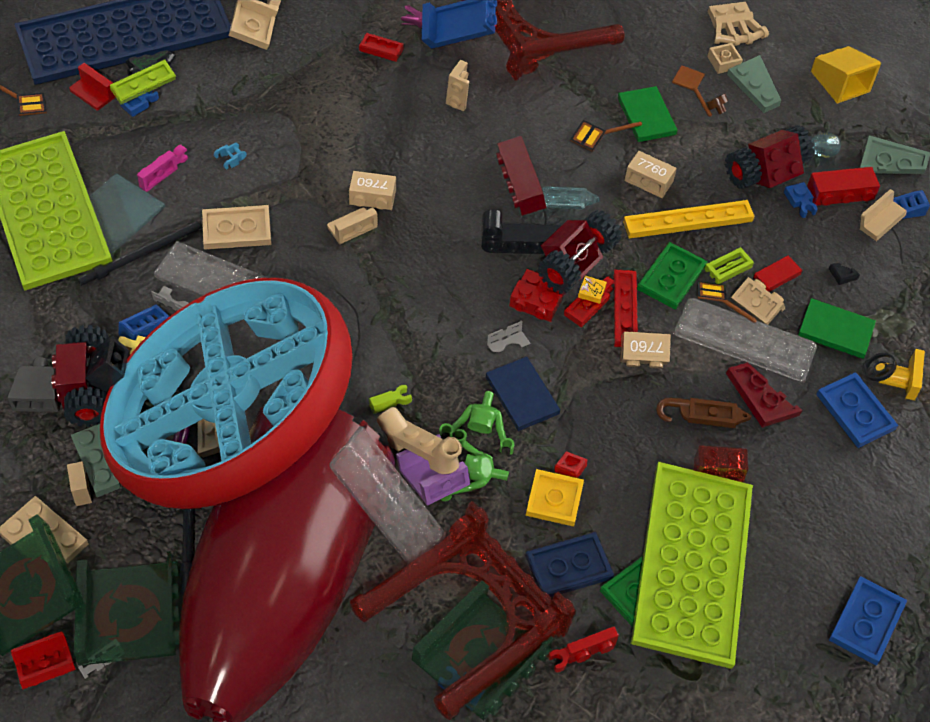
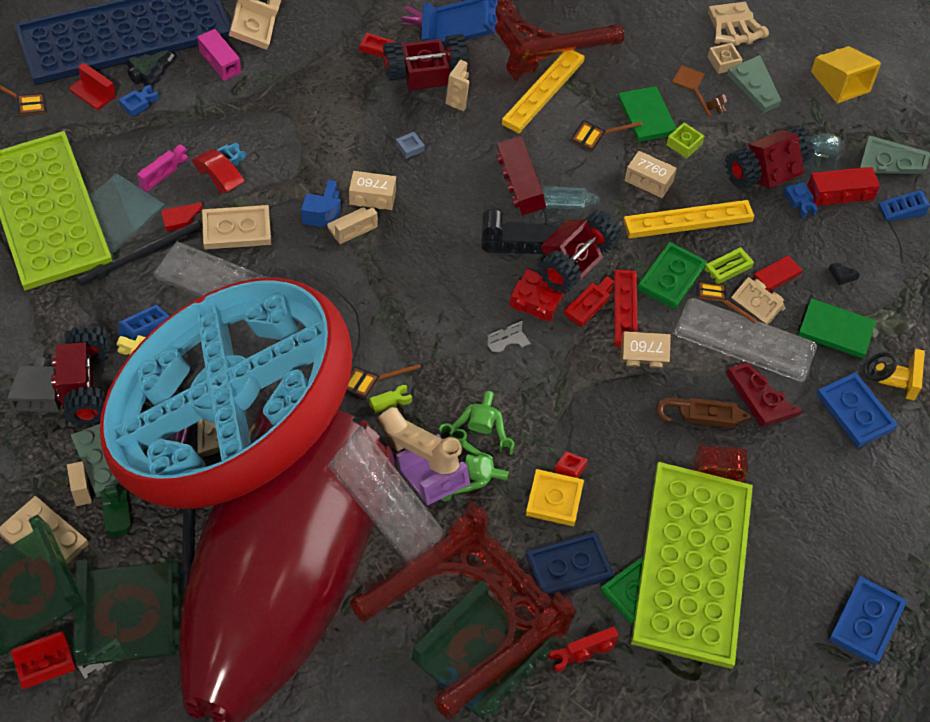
(107, 364): black brick -> none
(116, 510): none -> dark green piece
(142, 82): lime tile -> none
(165, 298): light grey piece -> none
(180, 216): none -> red tile
(219, 54): none -> dark pink brick
(219, 169): none -> red brick
(322, 209): none -> blue brick
(363, 381): none -> piece
(410, 145): none -> sand blue plate
(424, 62): none -> brick
(522, 393): dark blue tile -> none
(542, 90): none -> yellow plate
(592, 289): yellow tile -> none
(685, 140): none -> lime piece
(881, 216): tan panel -> none

